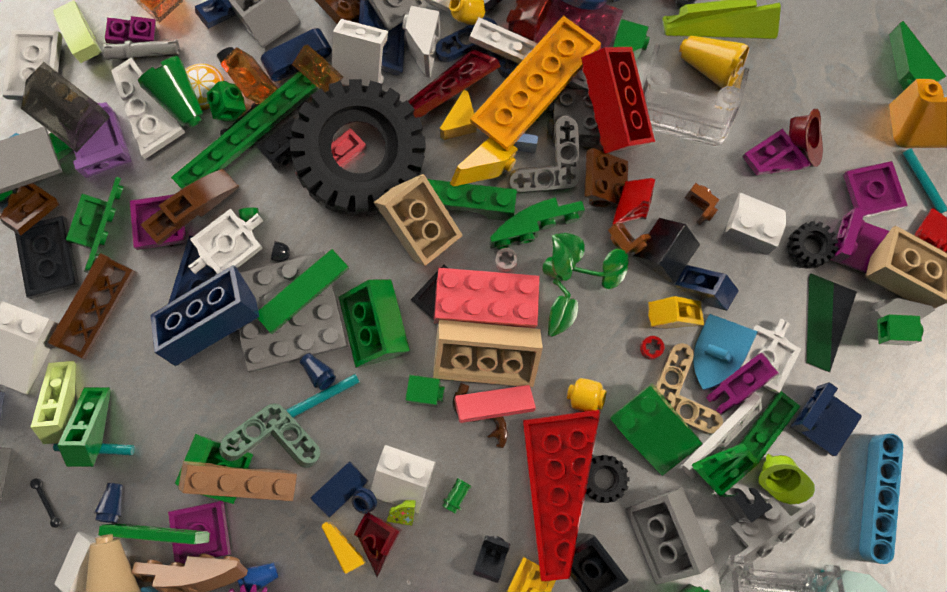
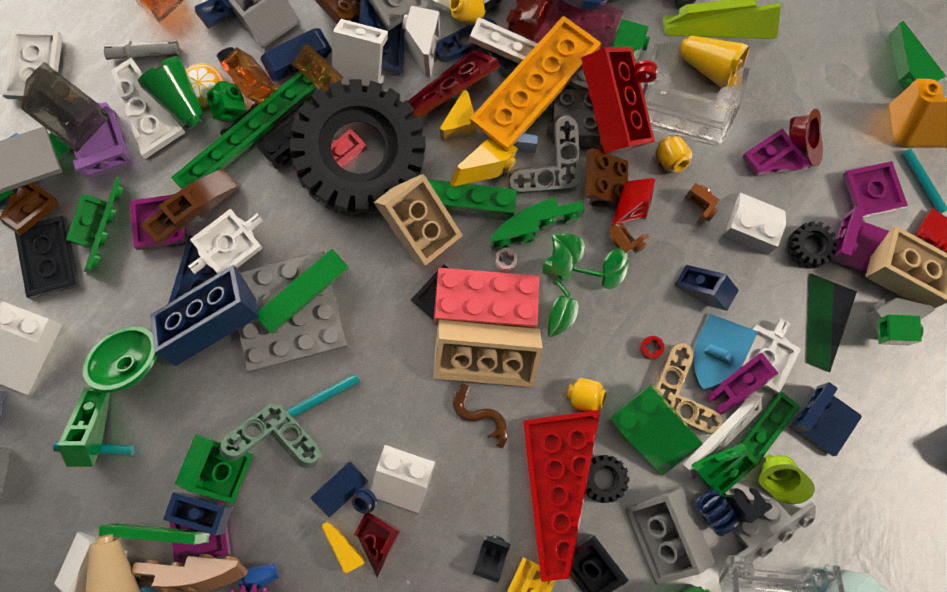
(37, 484): black hinge -> none
(55, 402): yellowish green slope -> none
(76, 32): yellowish green slope -> none
(83, 304): reddish brown fence -> none
(110, 504): dark blue cone -> none
(119, 359): none -> green dish
(135, 30): magenta slope -> none
(198, 513): none -> dark blue brick
(237, 482): medium nougat arch -> none
(247, 213): green hinge -> none
(280, 252): black hinge -> none
(317, 371): dark blue cone -> none
(373, 322): green slope -> none
(402, 513): lime tile -> none
(424, 391): green brick -> none
(456, 496): green pin -> none
(494, 403): coral tile -> none
(645, 71): none -> red bush
(668, 249): black slope -> none
(674, 154): none -> yellow head
(675, 313): yellow slope -> none
(716, 512): none -> dark blue gear
(872, 508): dark azure beam -> none

